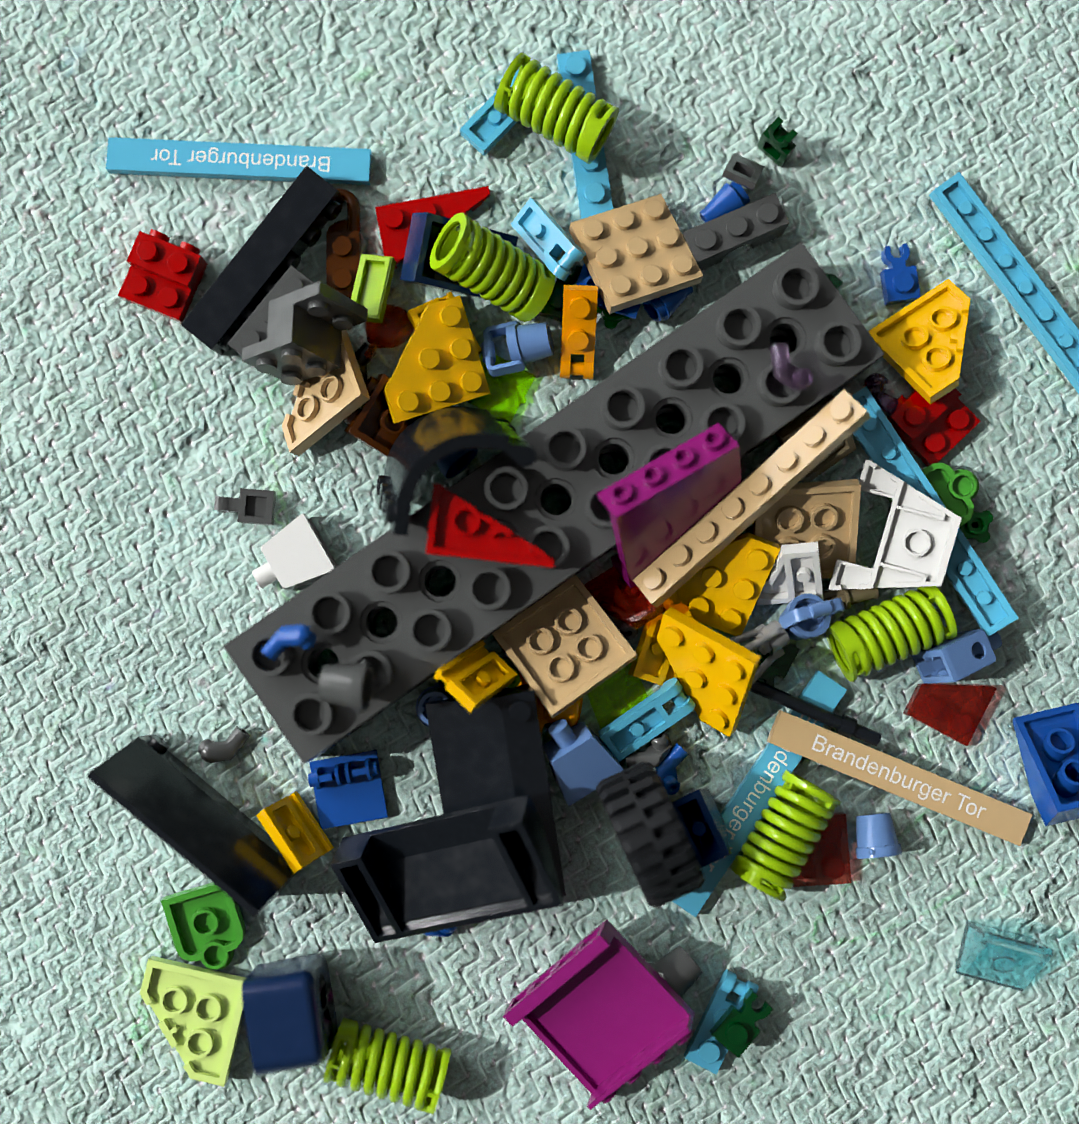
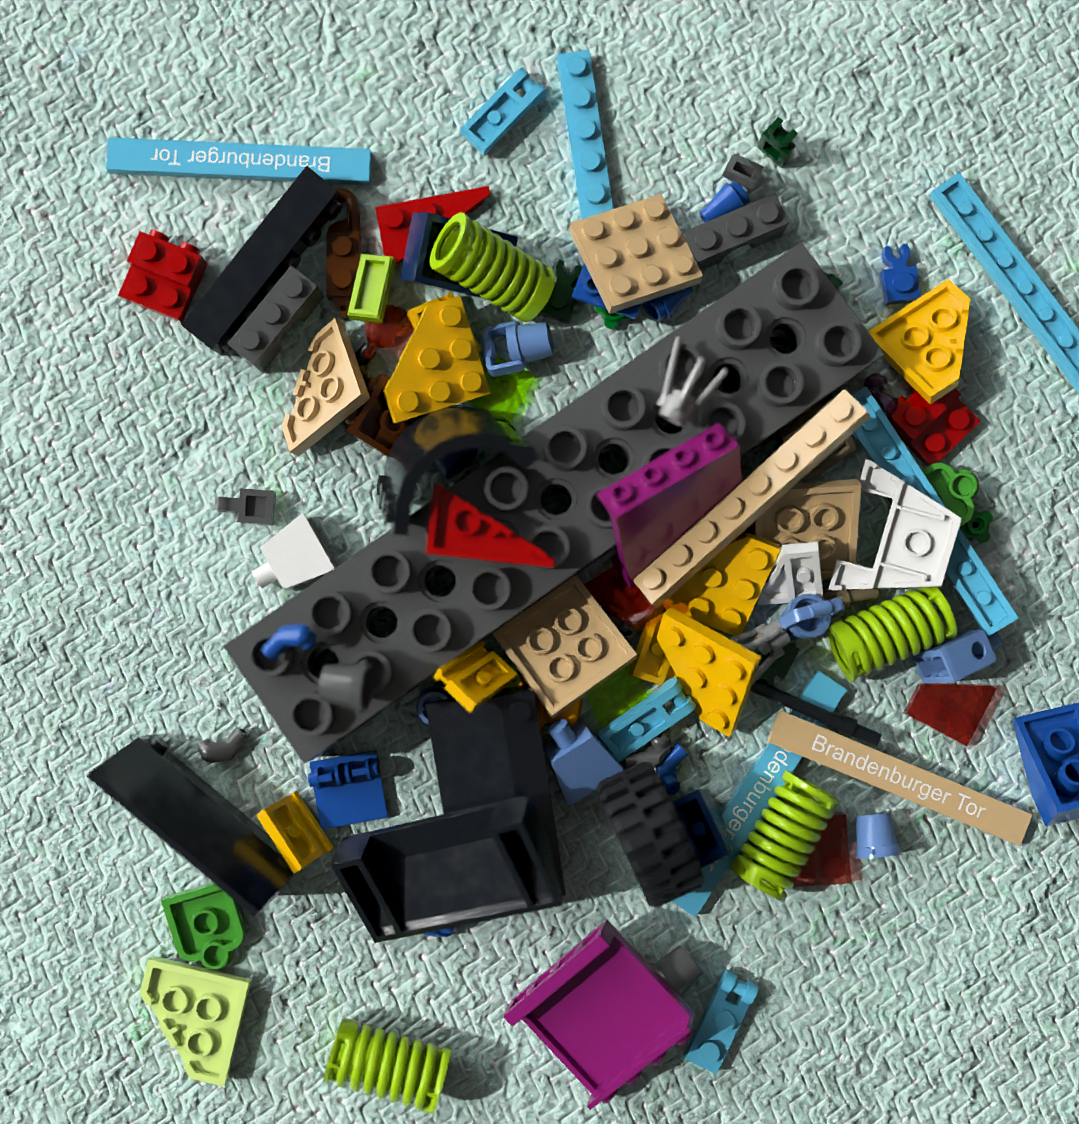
(289, 1014): dark blue piece -> none
(304, 333): dark grey bracket -> none
(547, 239): medium azure plate -> none
(558, 101): lime piece -> none
(578, 330): light orange plate -> none
(678, 406): none -> light grey plant
(737, 1027): dark green plate -> none
(787, 373): clear purple arm -> none
(1000, 956): clear light blue slope -> none

